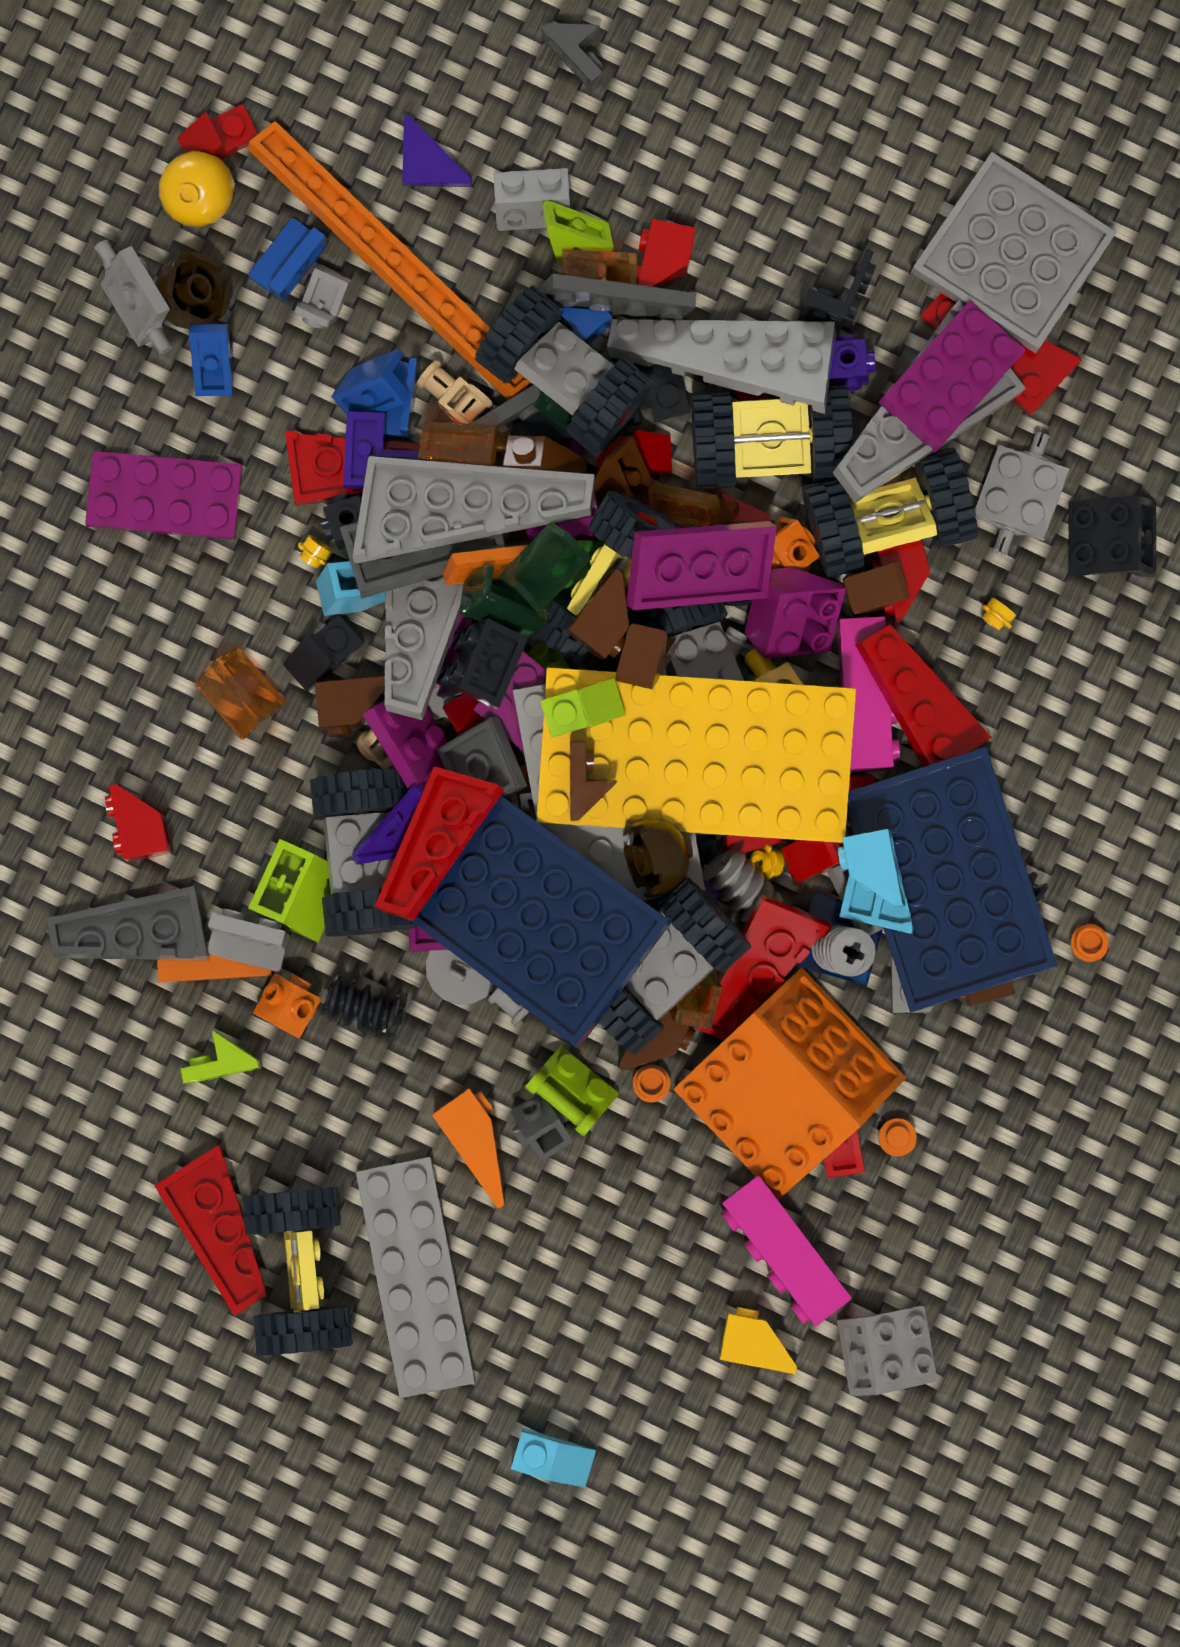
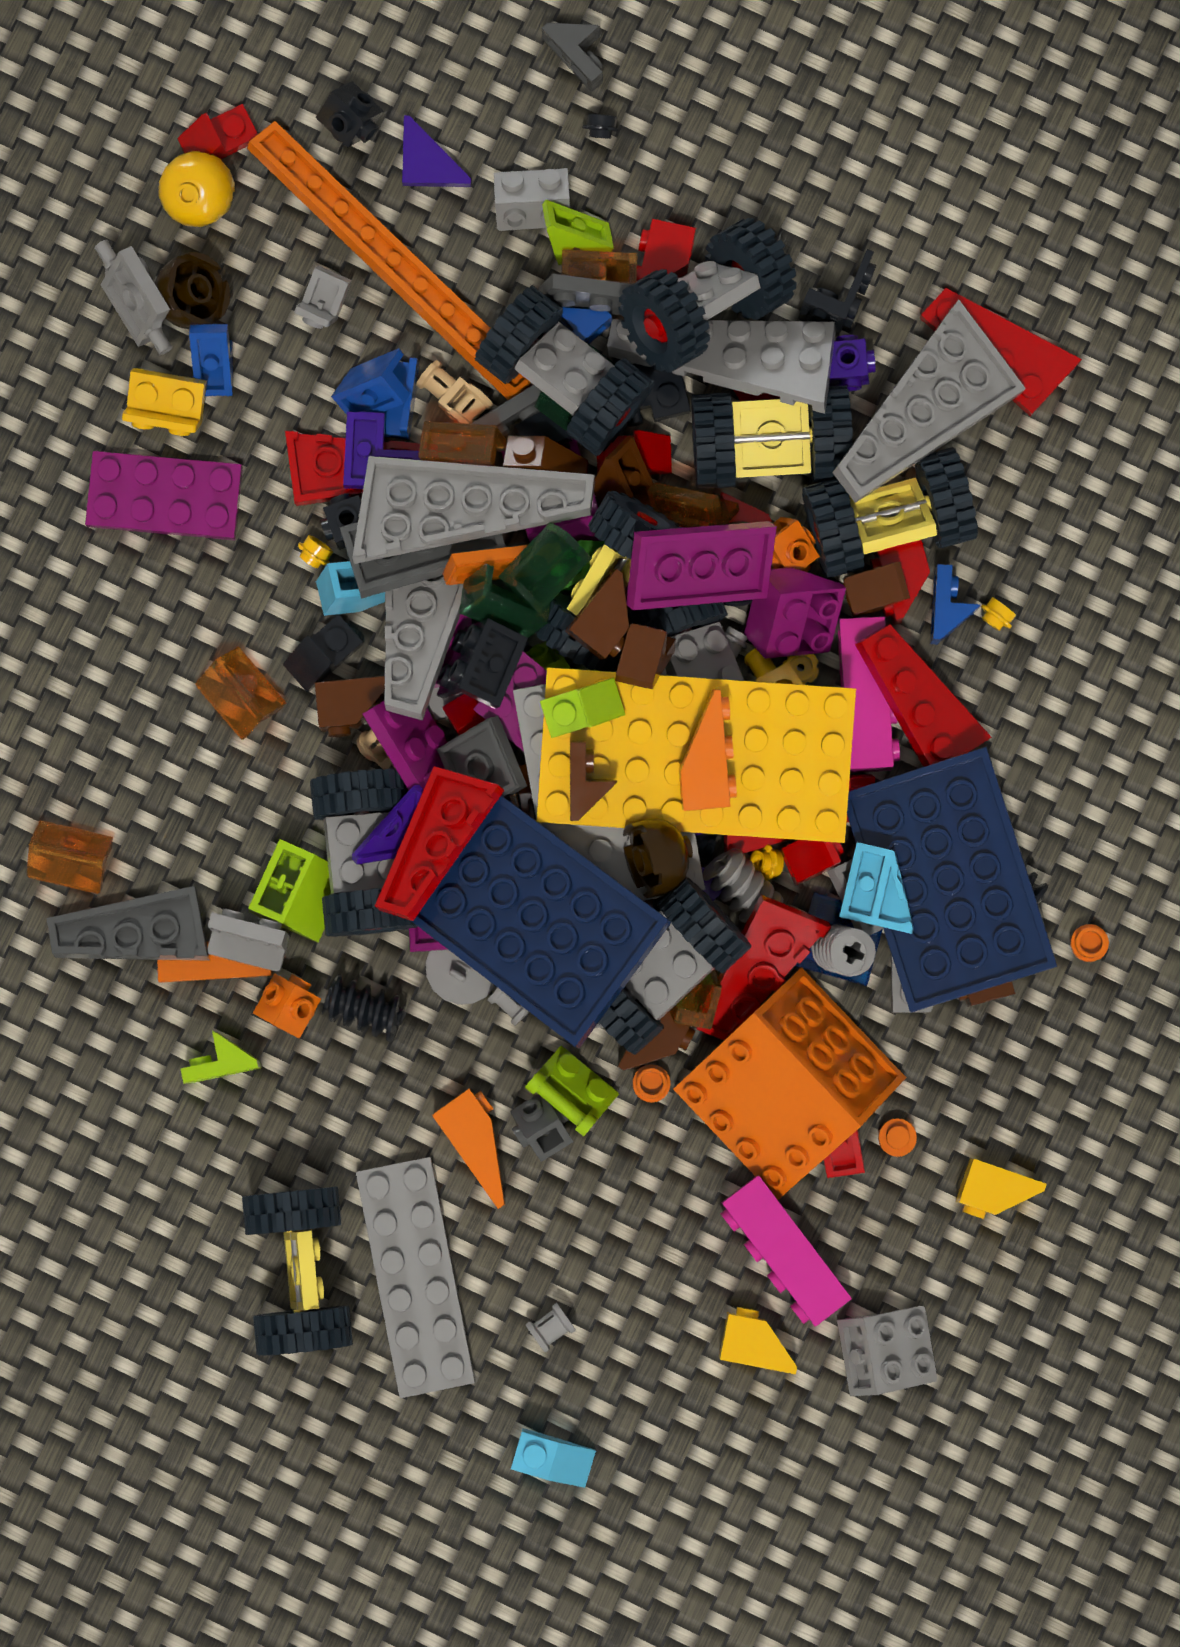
(68, 856): none -> clear orange panel
(140, 827): red slope -> none
(165, 402): none -> yellow bracket
(213, 1223): red wing -> none
(288, 259): blue panel -> none
(350, 115): none -> black brick
(550, 1327): none -> light grey bush
(601, 125): none -> black plate
(671, 313): none -> black plate
(704, 767): none -> orange slope
(809, 662): none -> yellow plate
(874, 864): medium azure slope -> none
(945, 614): none -> blue slope
(952, 376): magenta plate -> none
(994, 1189): none -> yellow slope
(1014, 251): light grey plate -> none
(1021, 493): light grey plate -> none
(1112, 536): black bracket -> none

